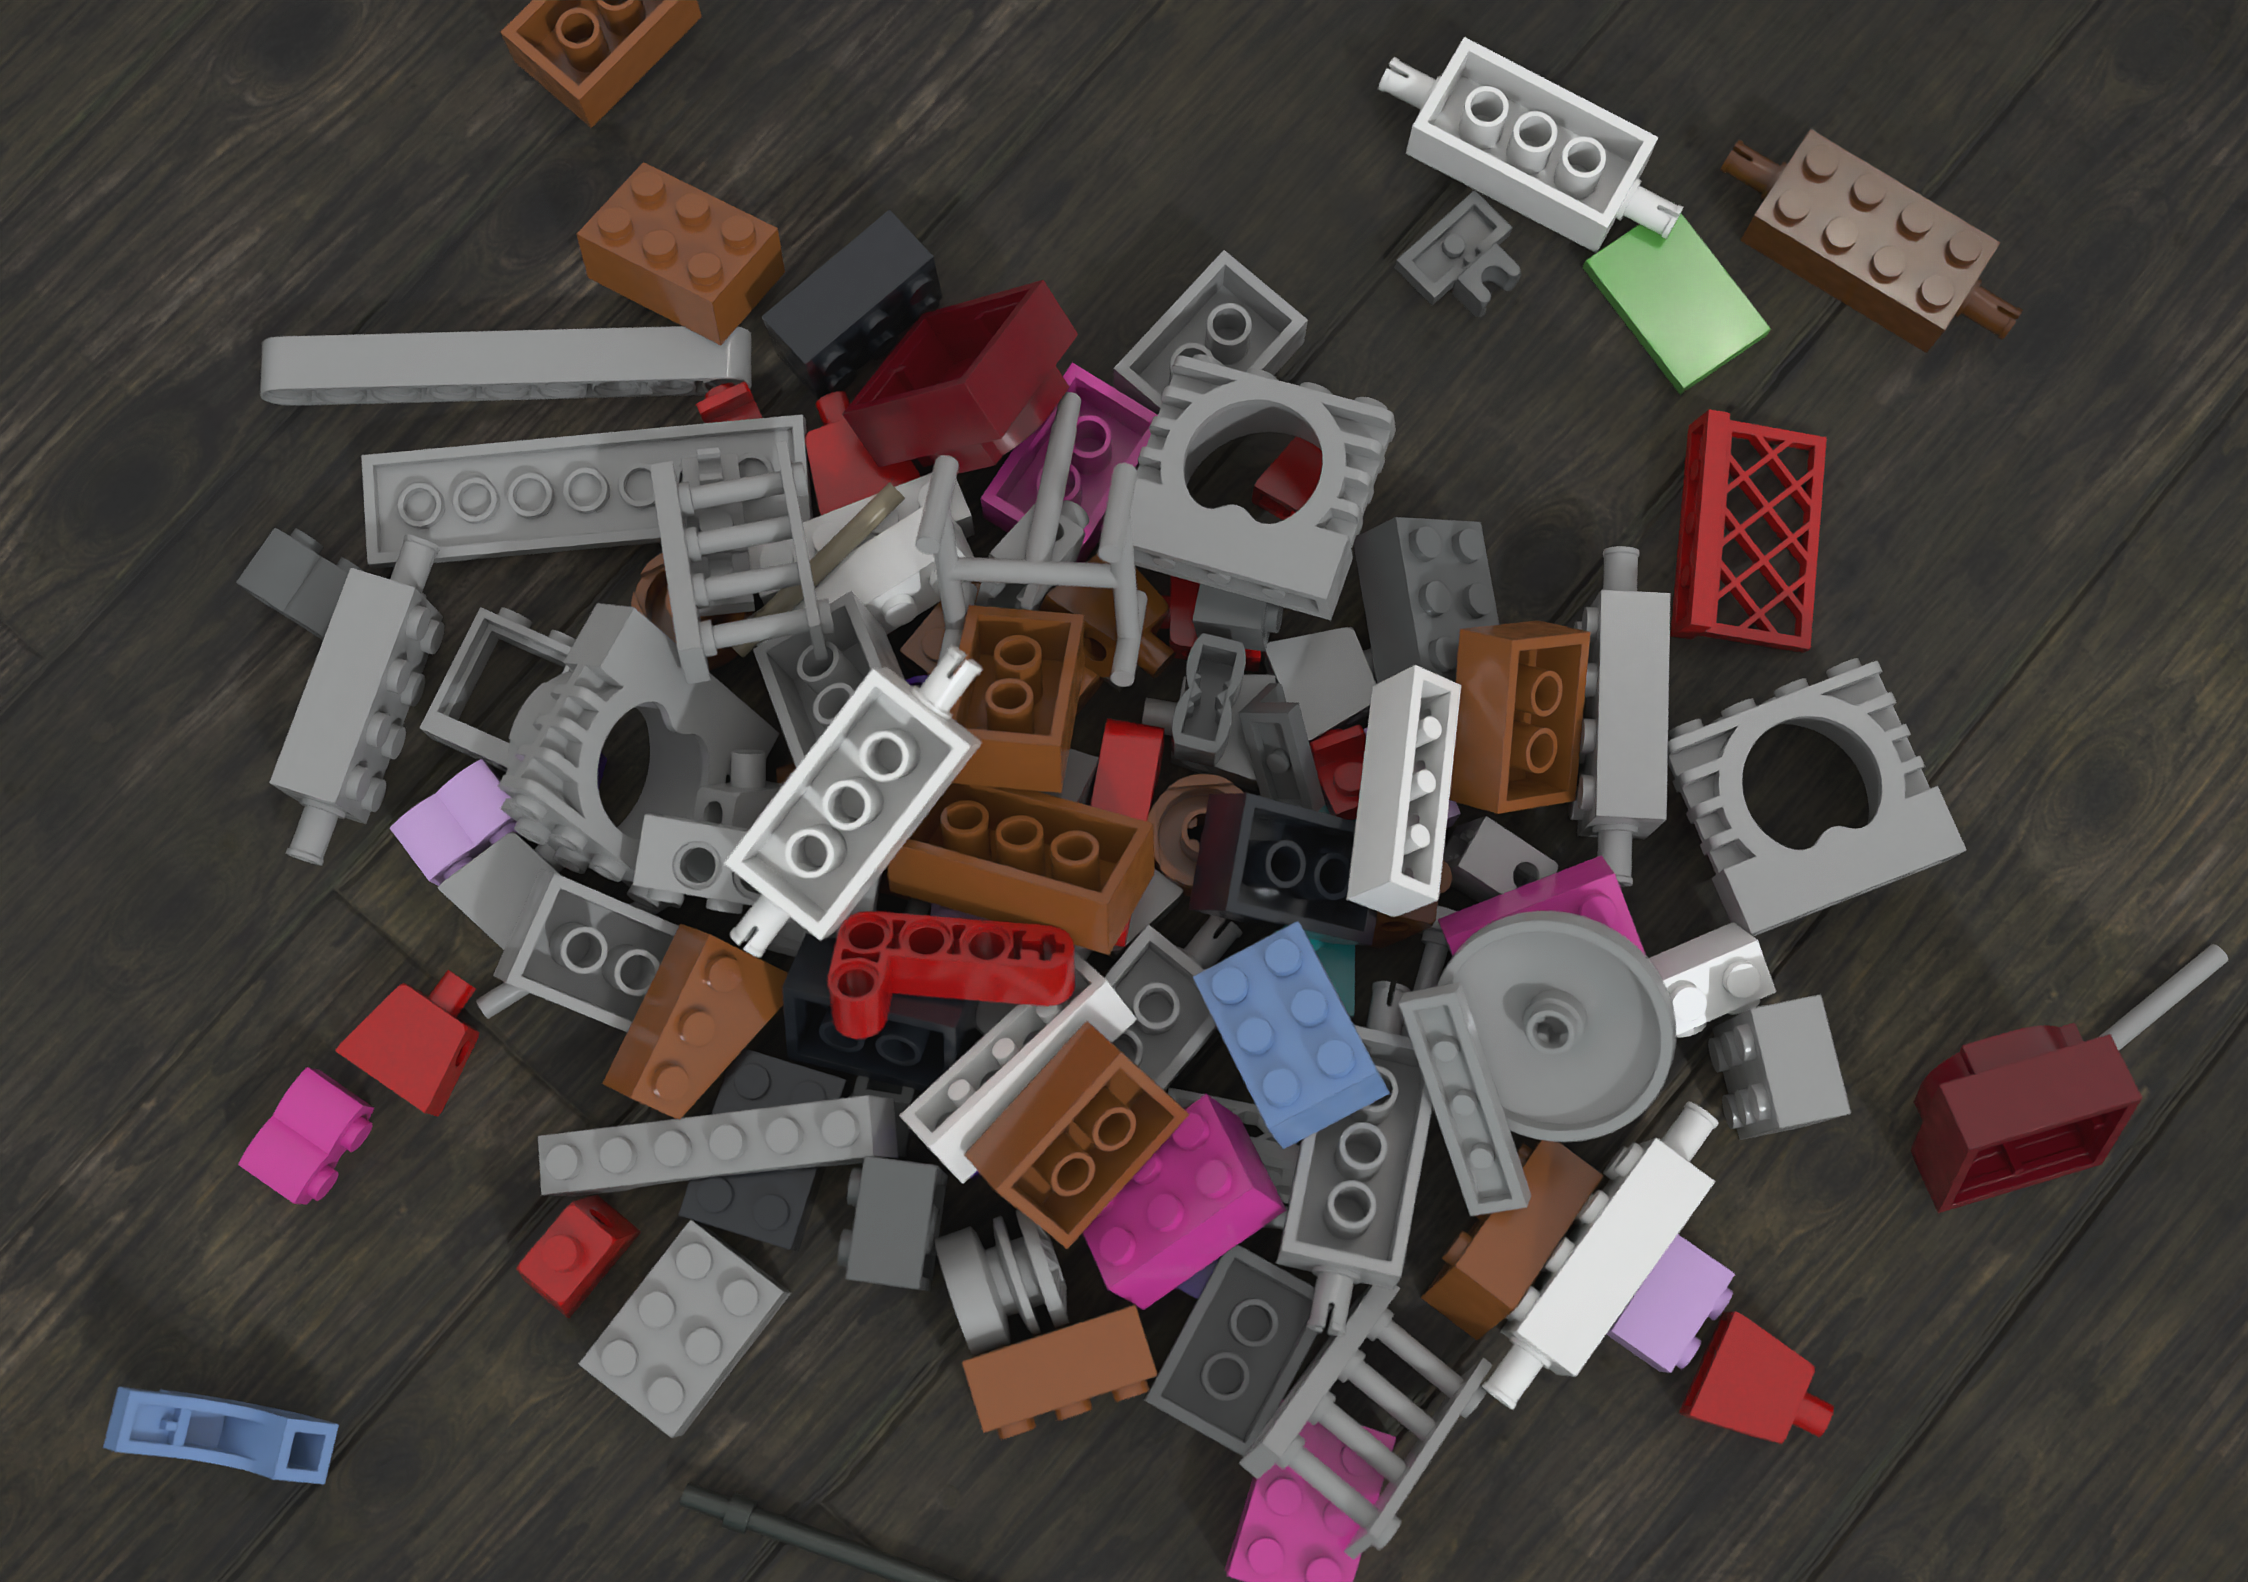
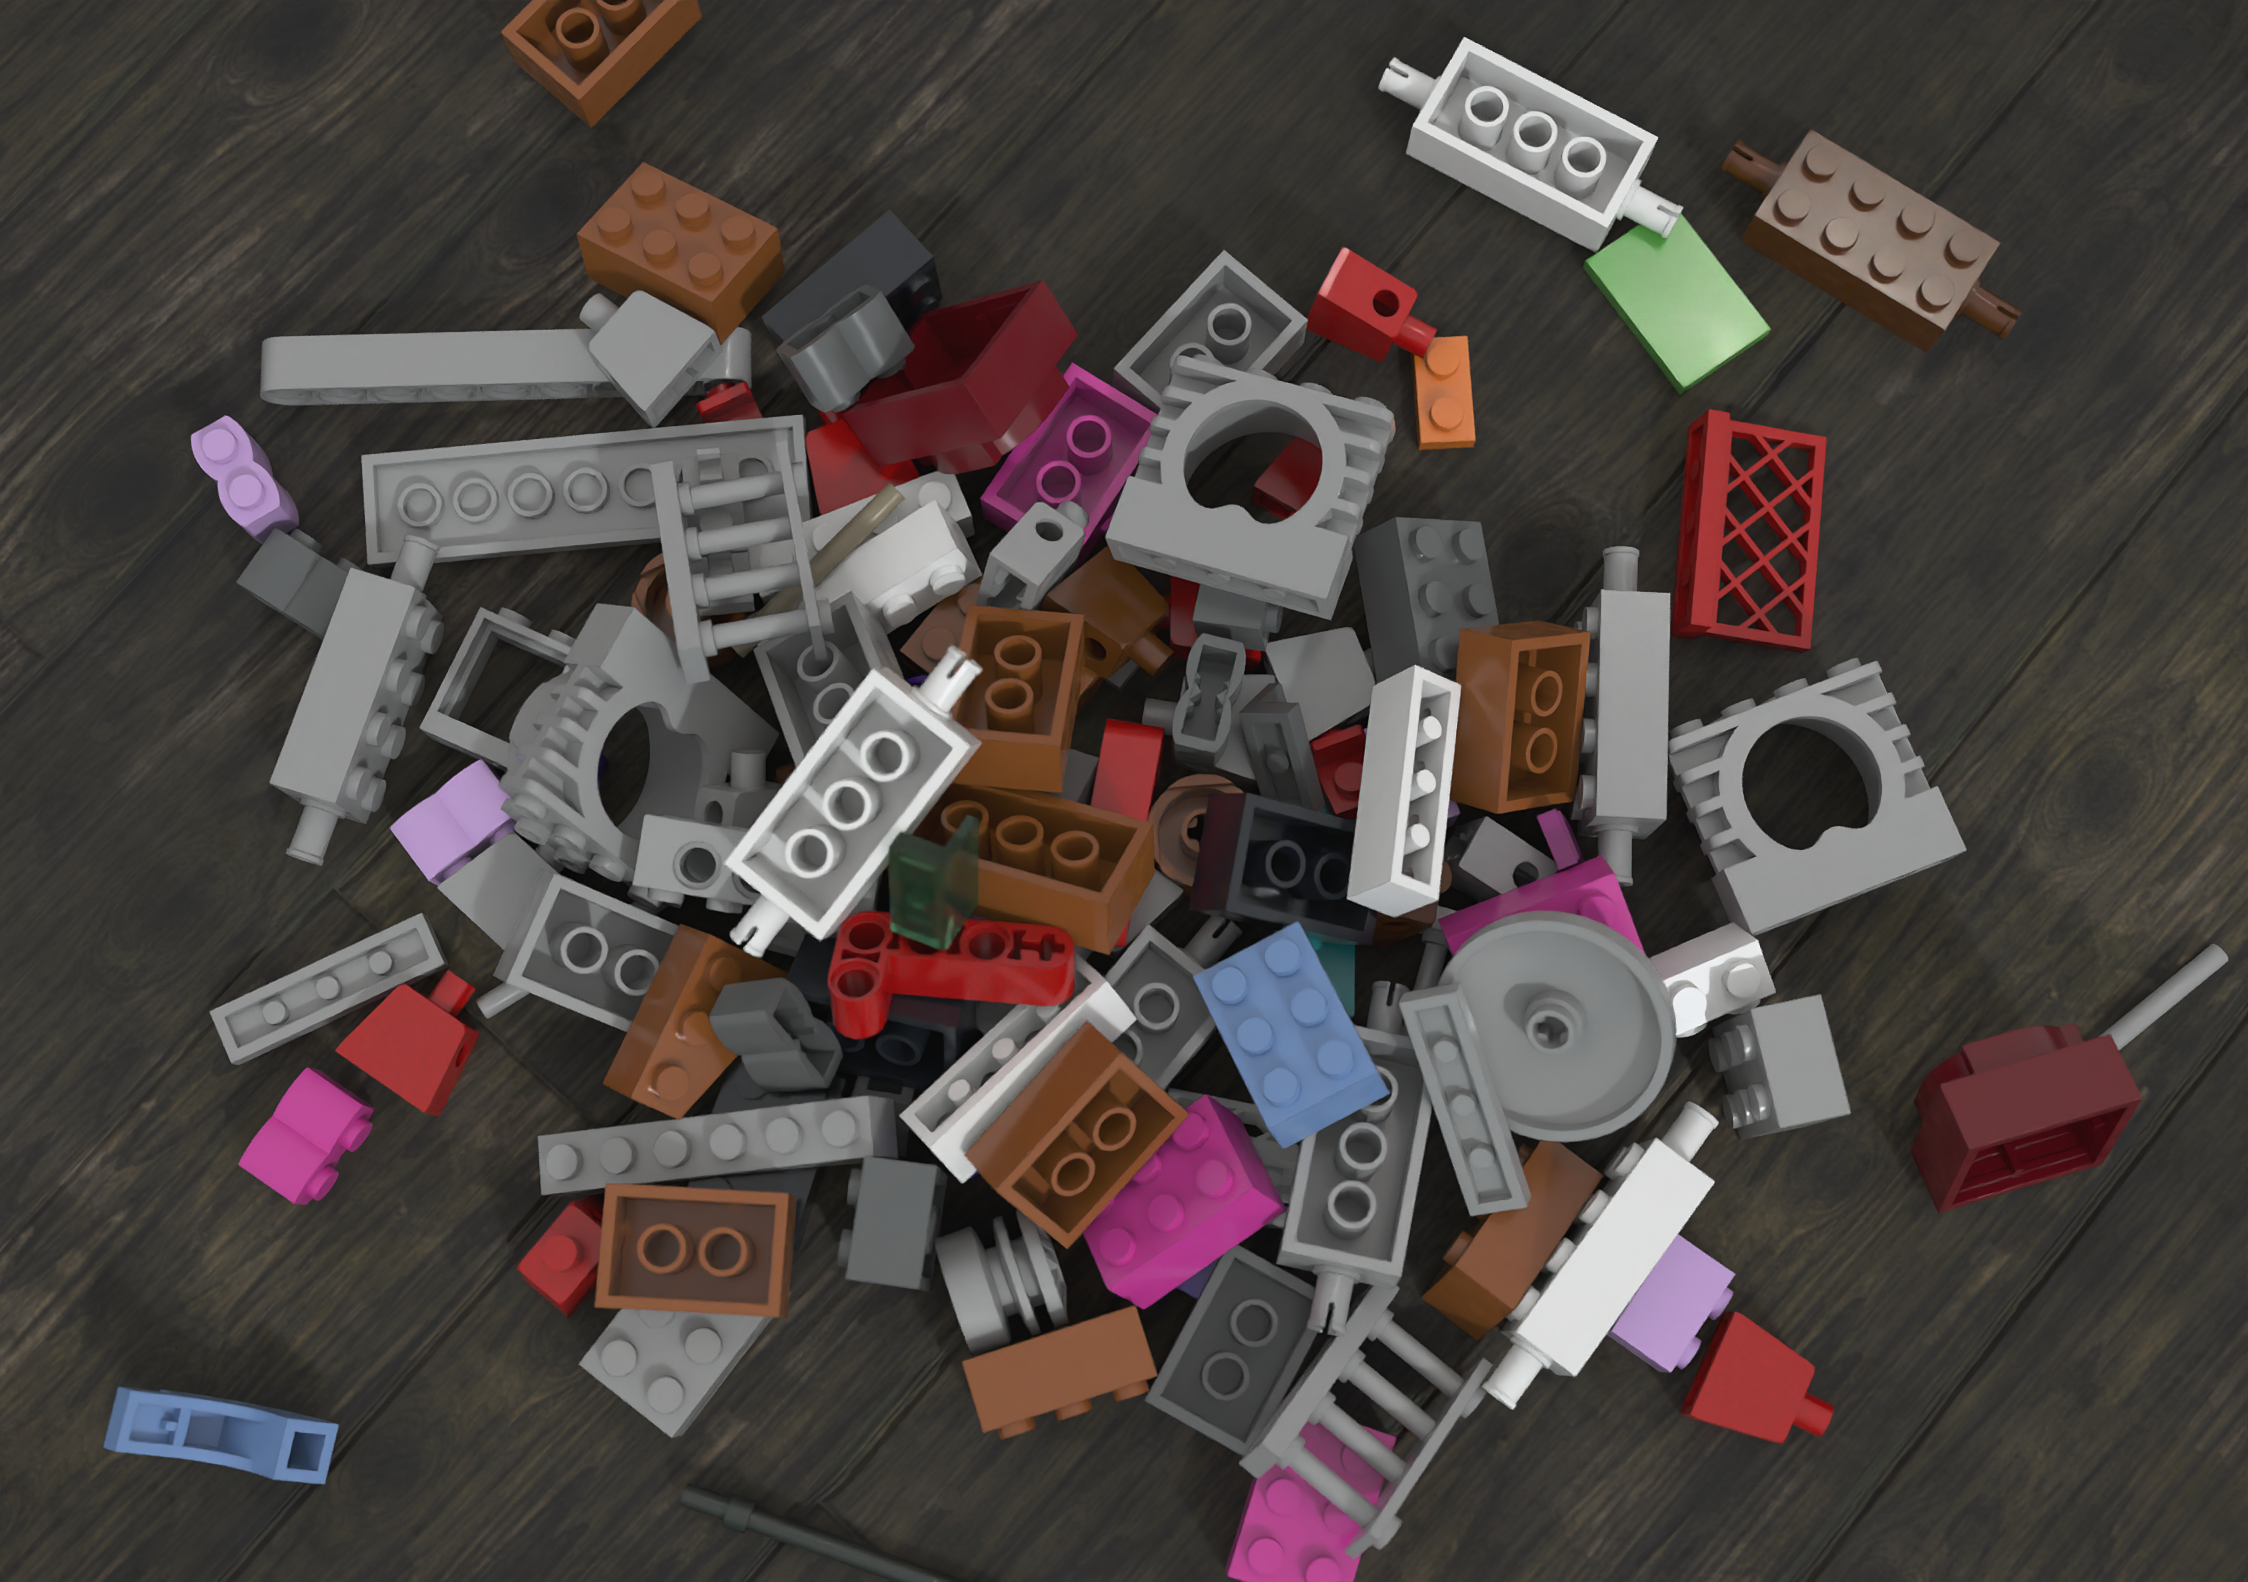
(244, 479): none -> lavender brick
(328, 989): none -> light grey plate
(648, 350): none -> light grey torso
(696, 1250): none -> dark orange brick
(776, 1035): none -> dark grey brick
(846, 349): none -> dark grey brick
(934, 885): none -> clear green panel
(1116, 546): light grey piece -> none
(1367, 310): none -> red torso
(1444, 395): none -> orange plate
(1462, 255): dark grey plate -> none
(1560, 839): none -> magenta tile

